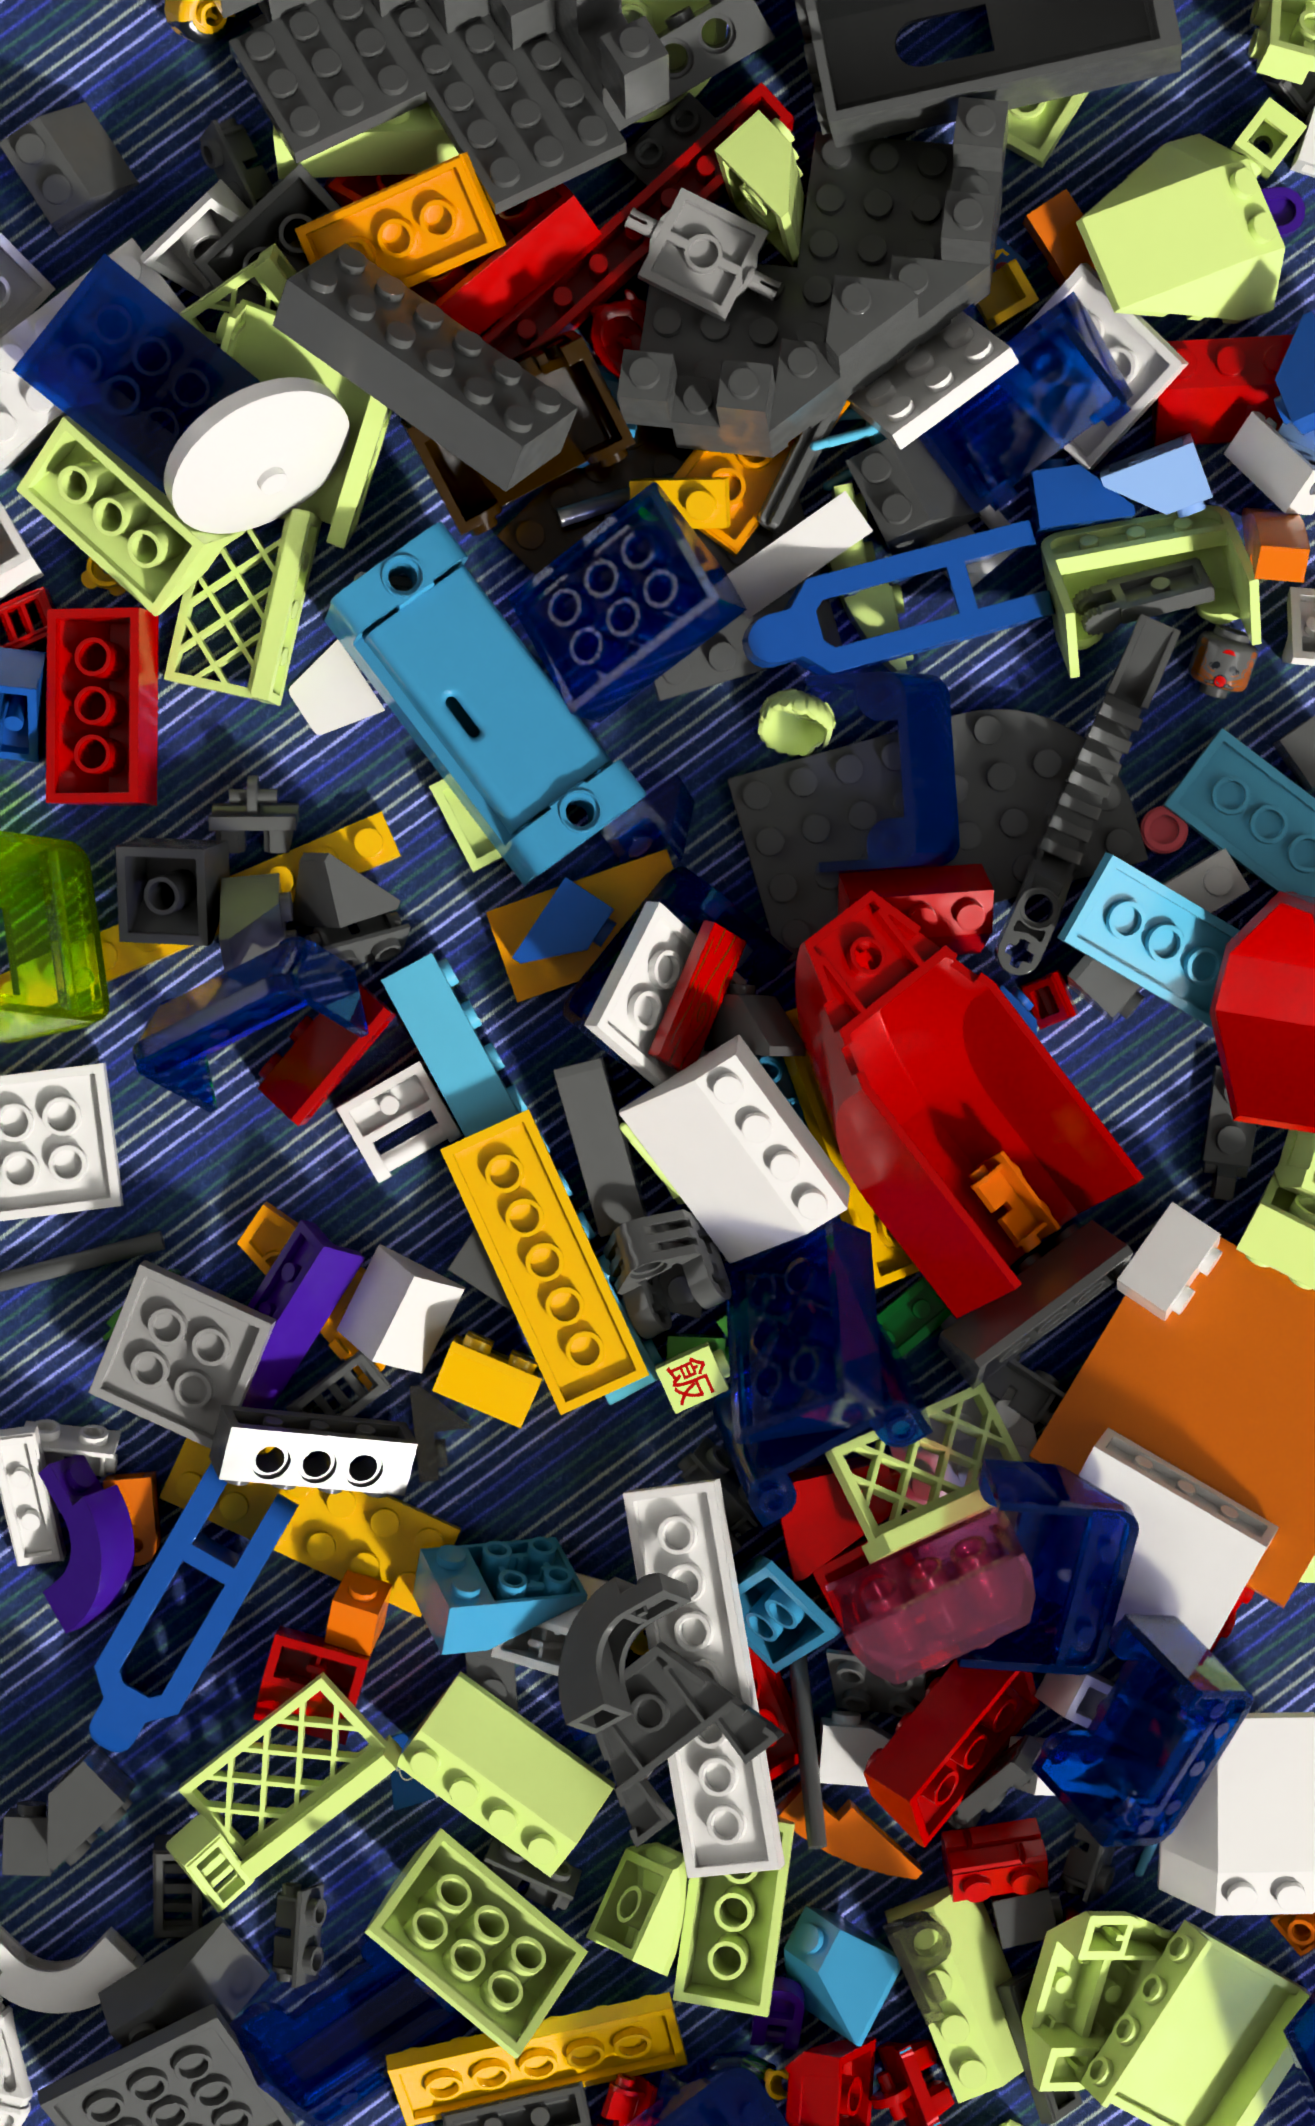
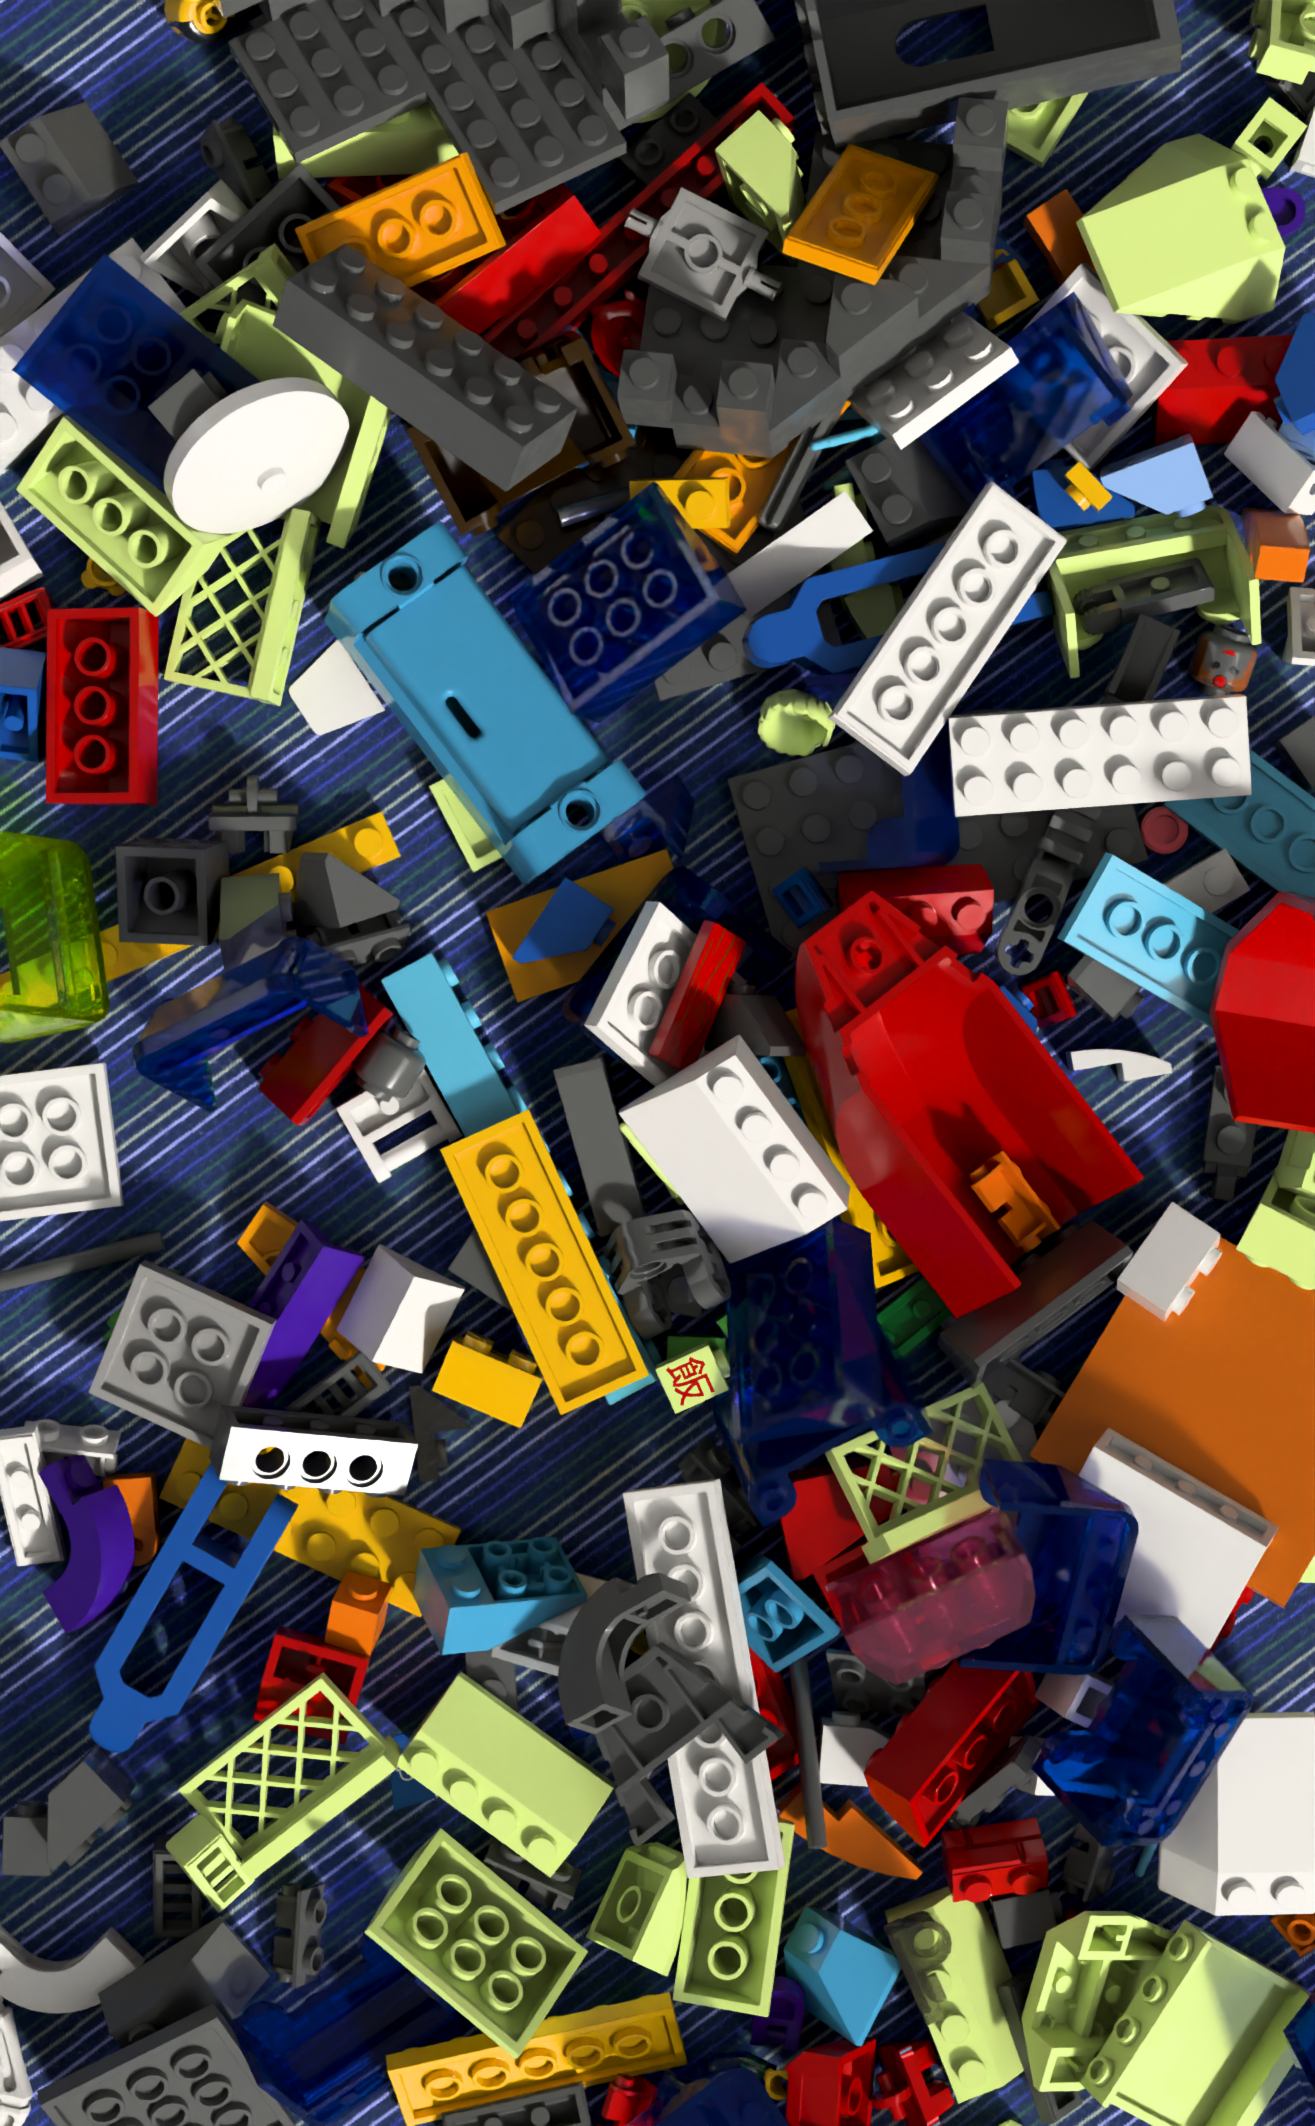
(187, 401): none -> dark grey brick
(389, 1064): none -> dark grey head
(802, 897): none -> blue slope
(861, 214): none -> light orange tile
(947, 629): none -> white tile
(1086, 489): none -> yellow plate
(1100, 755): none -> white brick
(1129, 1064): none -> white slope

